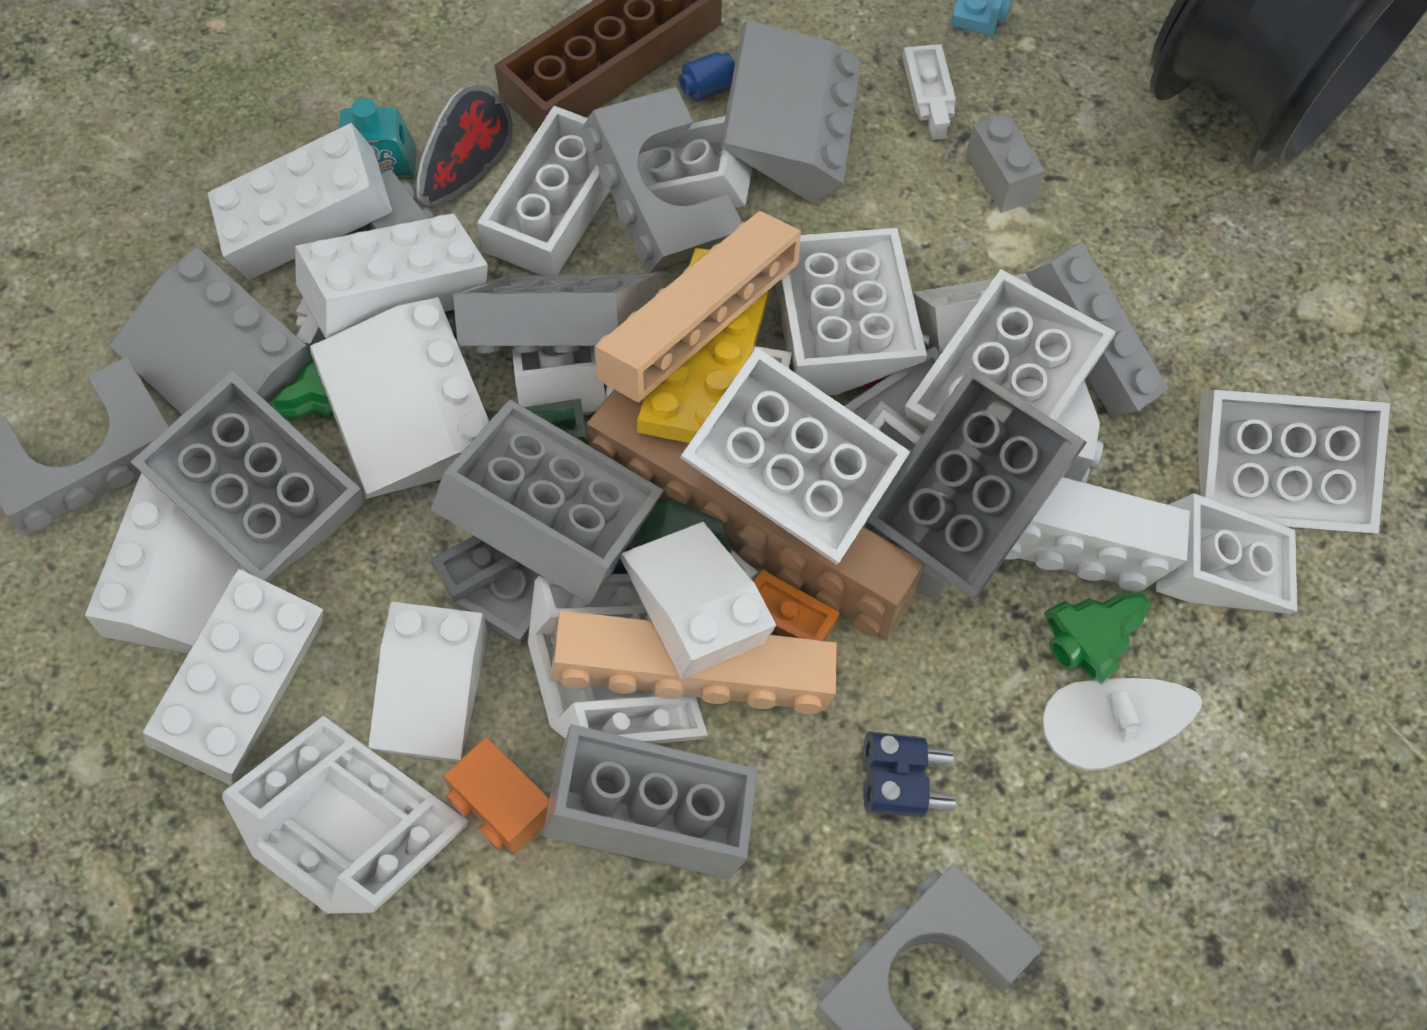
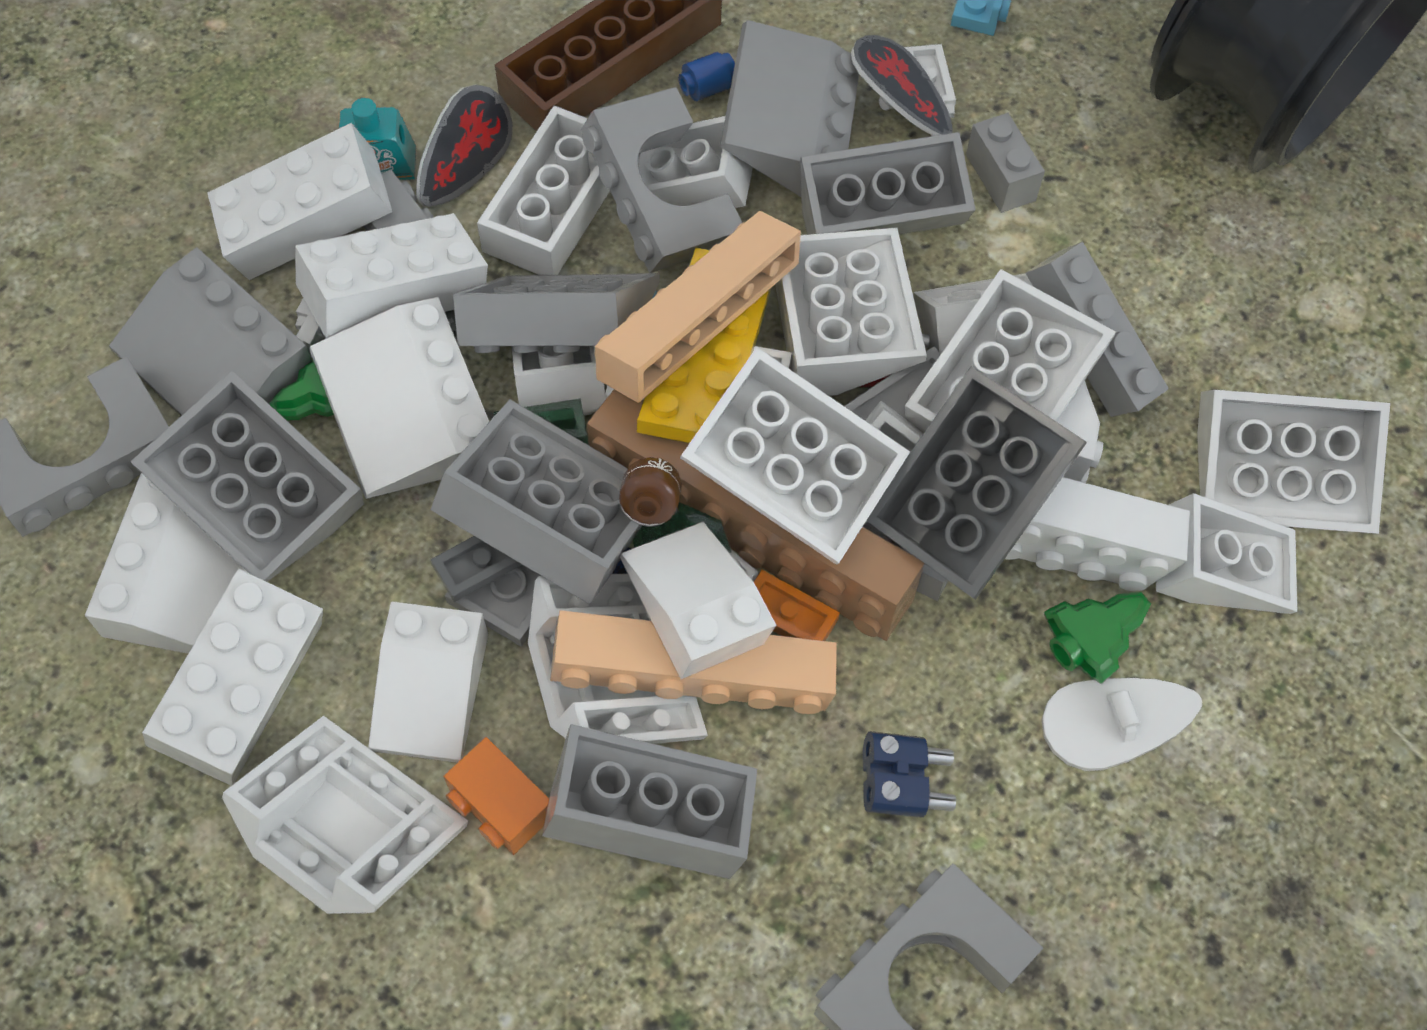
(654, 488): none -> reddish brown head
(887, 186): none -> light grey slope
(901, 83): none -> shield

